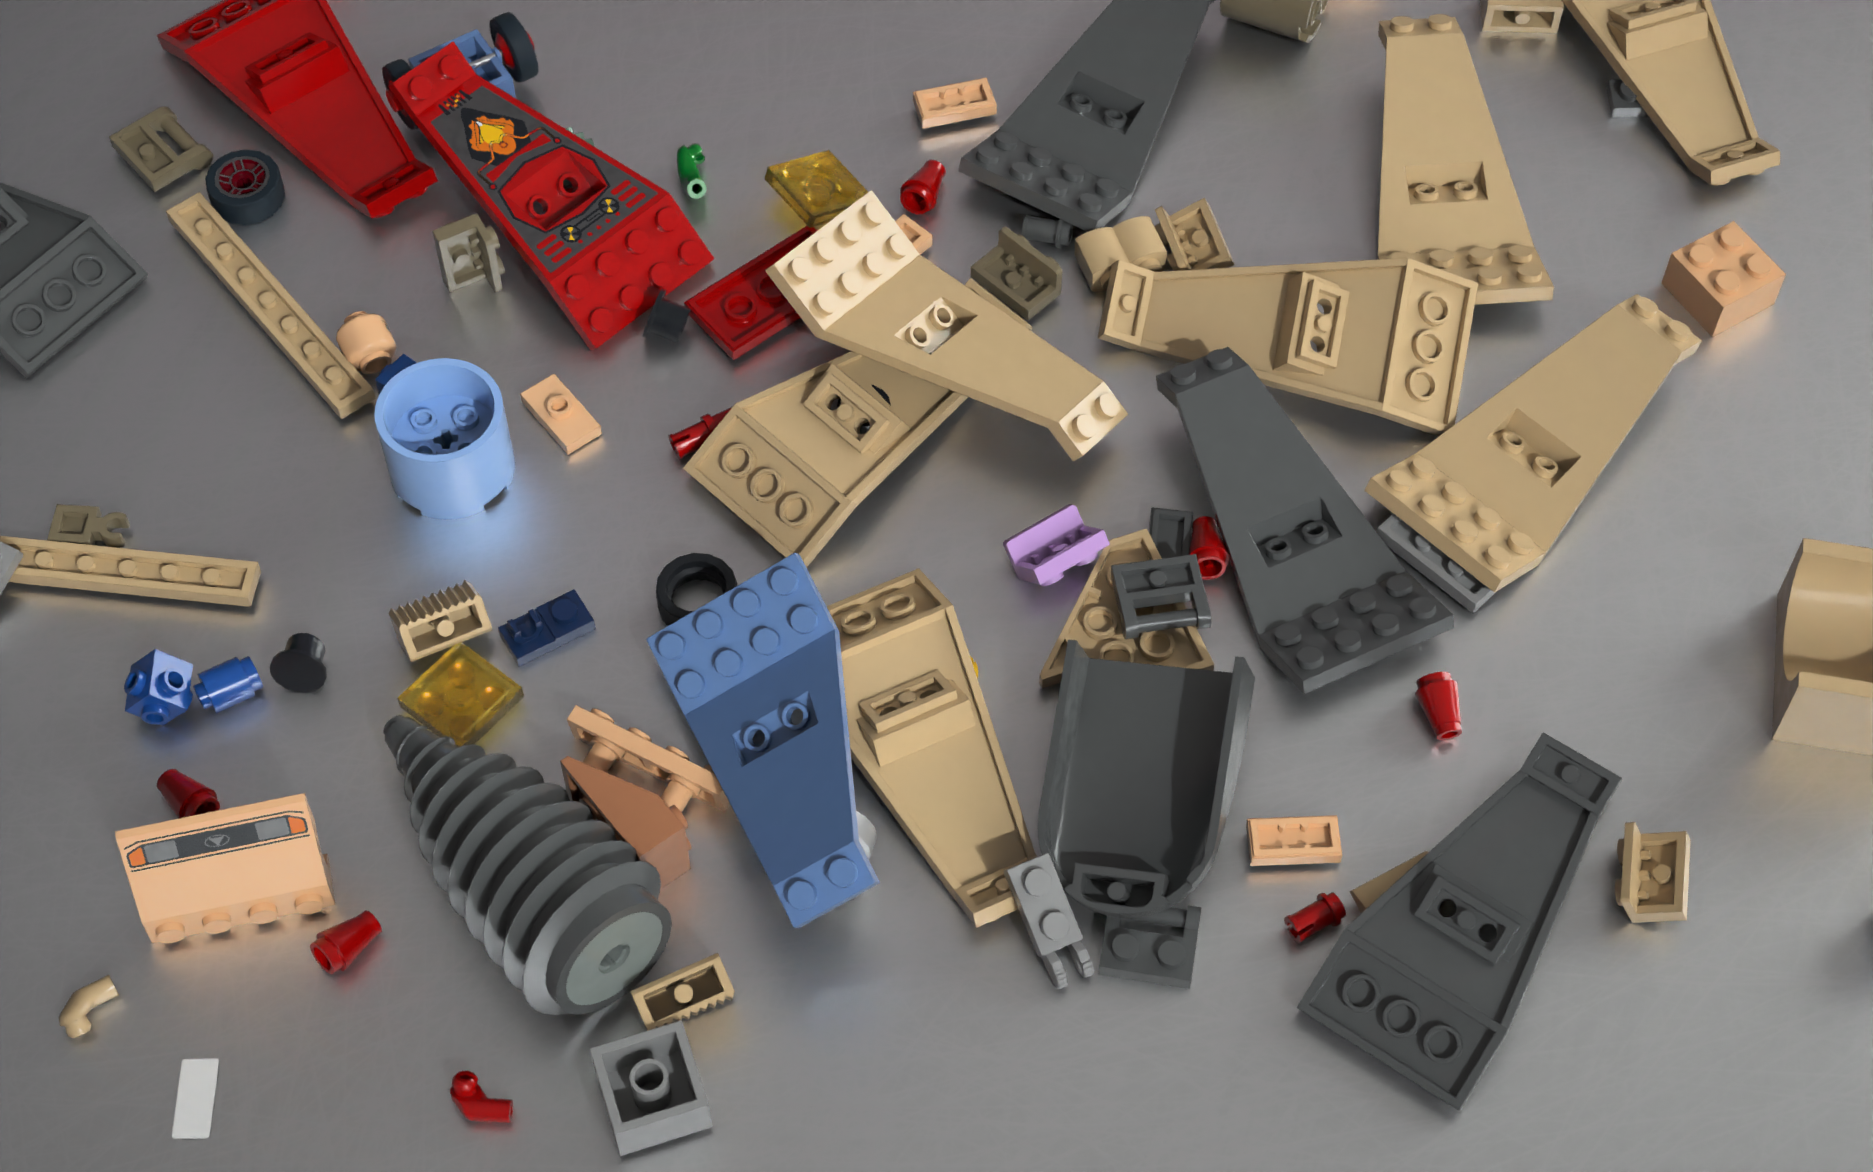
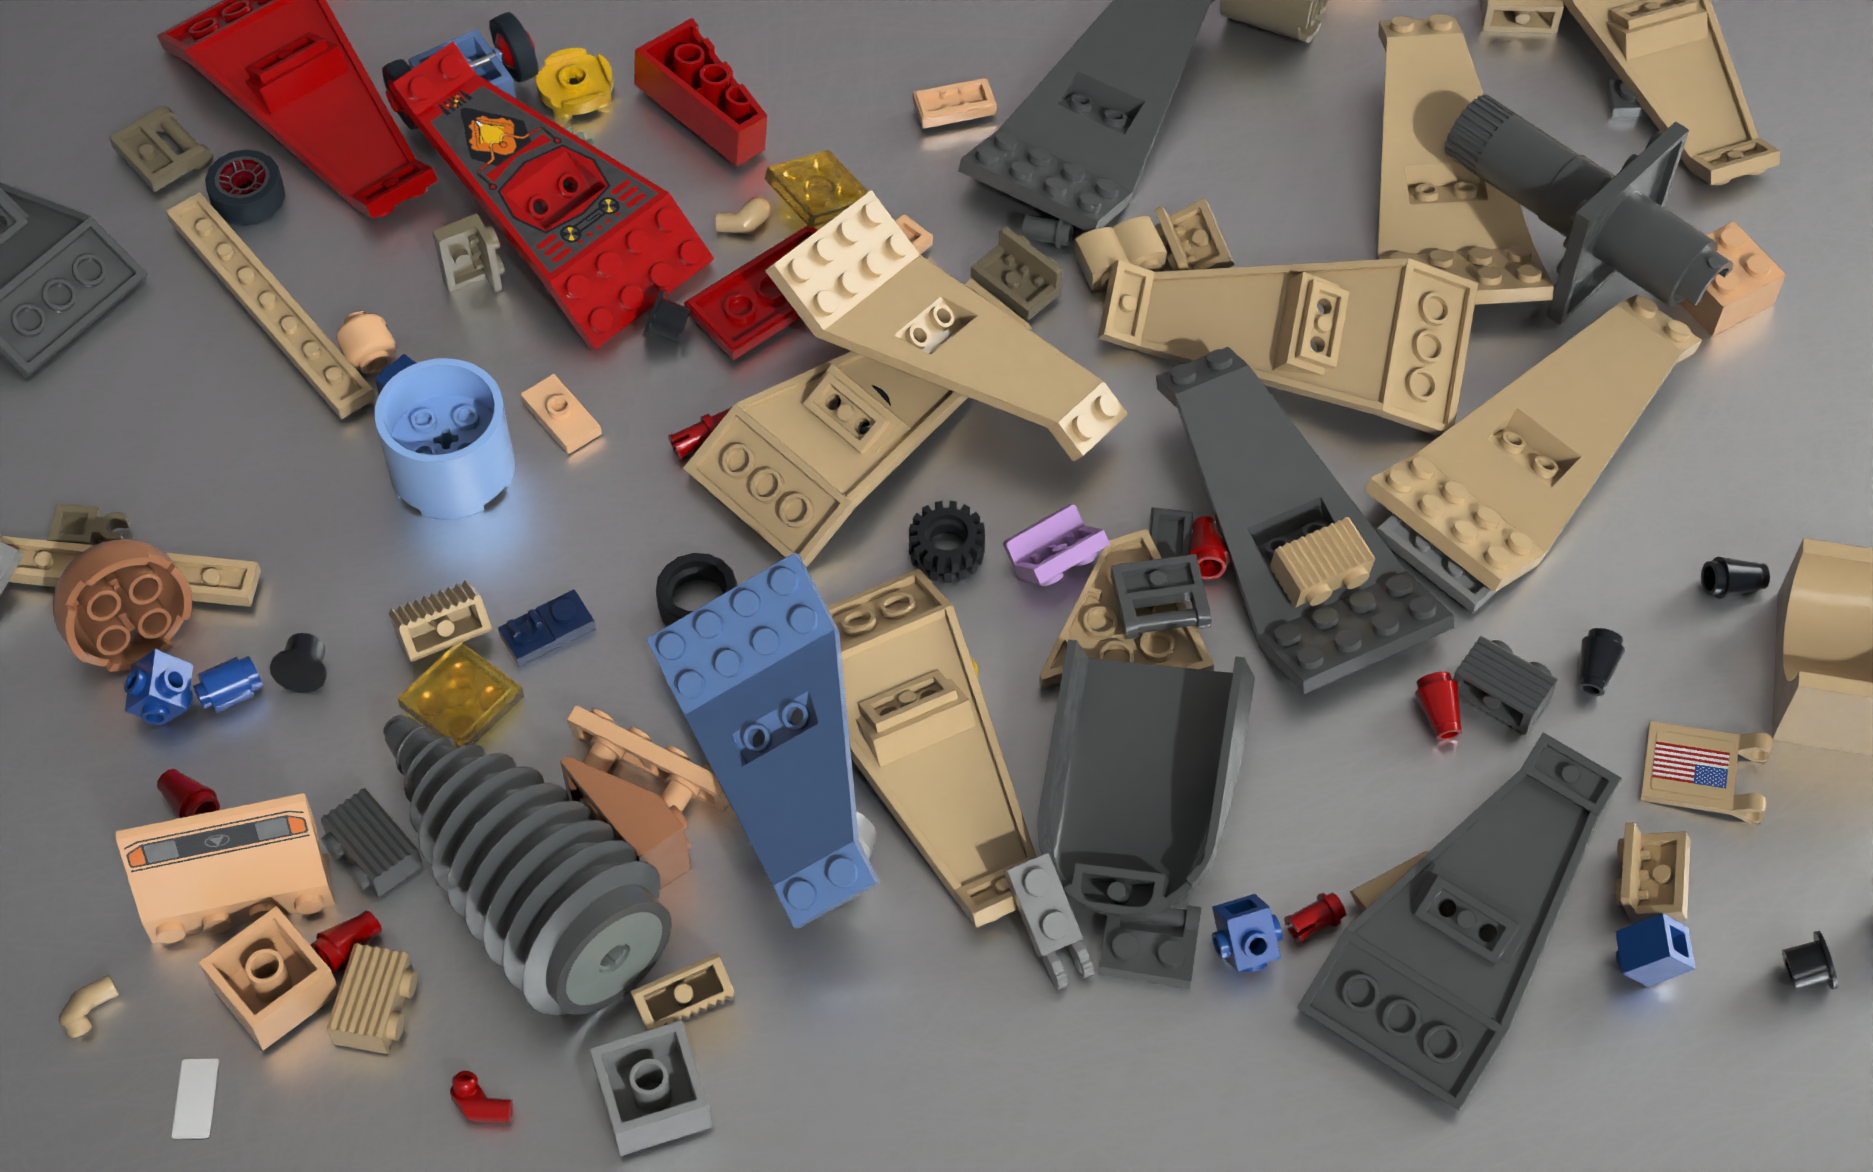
(117, 591): none -> nougat cylinder
(269, 977): none -> light nougat brick
(371, 844): none -> dark grey brick
(371, 999): none -> tan brick
(580, 98): none -> yellow plate
(689, 175): green arm -> none
(700, 91): none -> red wedge
(746, 219): none -> tan arm
(922, 189): red cone -> none
(947, 561): none -> black tyre
(1246, 933): none -> blue brick
(1293, 840): light nougat plate -> none
(1322, 563): none -> tan brick
(1504, 683): none -> dark grey brick
(1599, 659): none -> black cone
(1606, 217): none -> dark grey piece
(1654, 950): none -> blue brick
(1699, 769): none -> tan flag
(1732, 577): none -> black cone
(1810, 963): none -> black piece

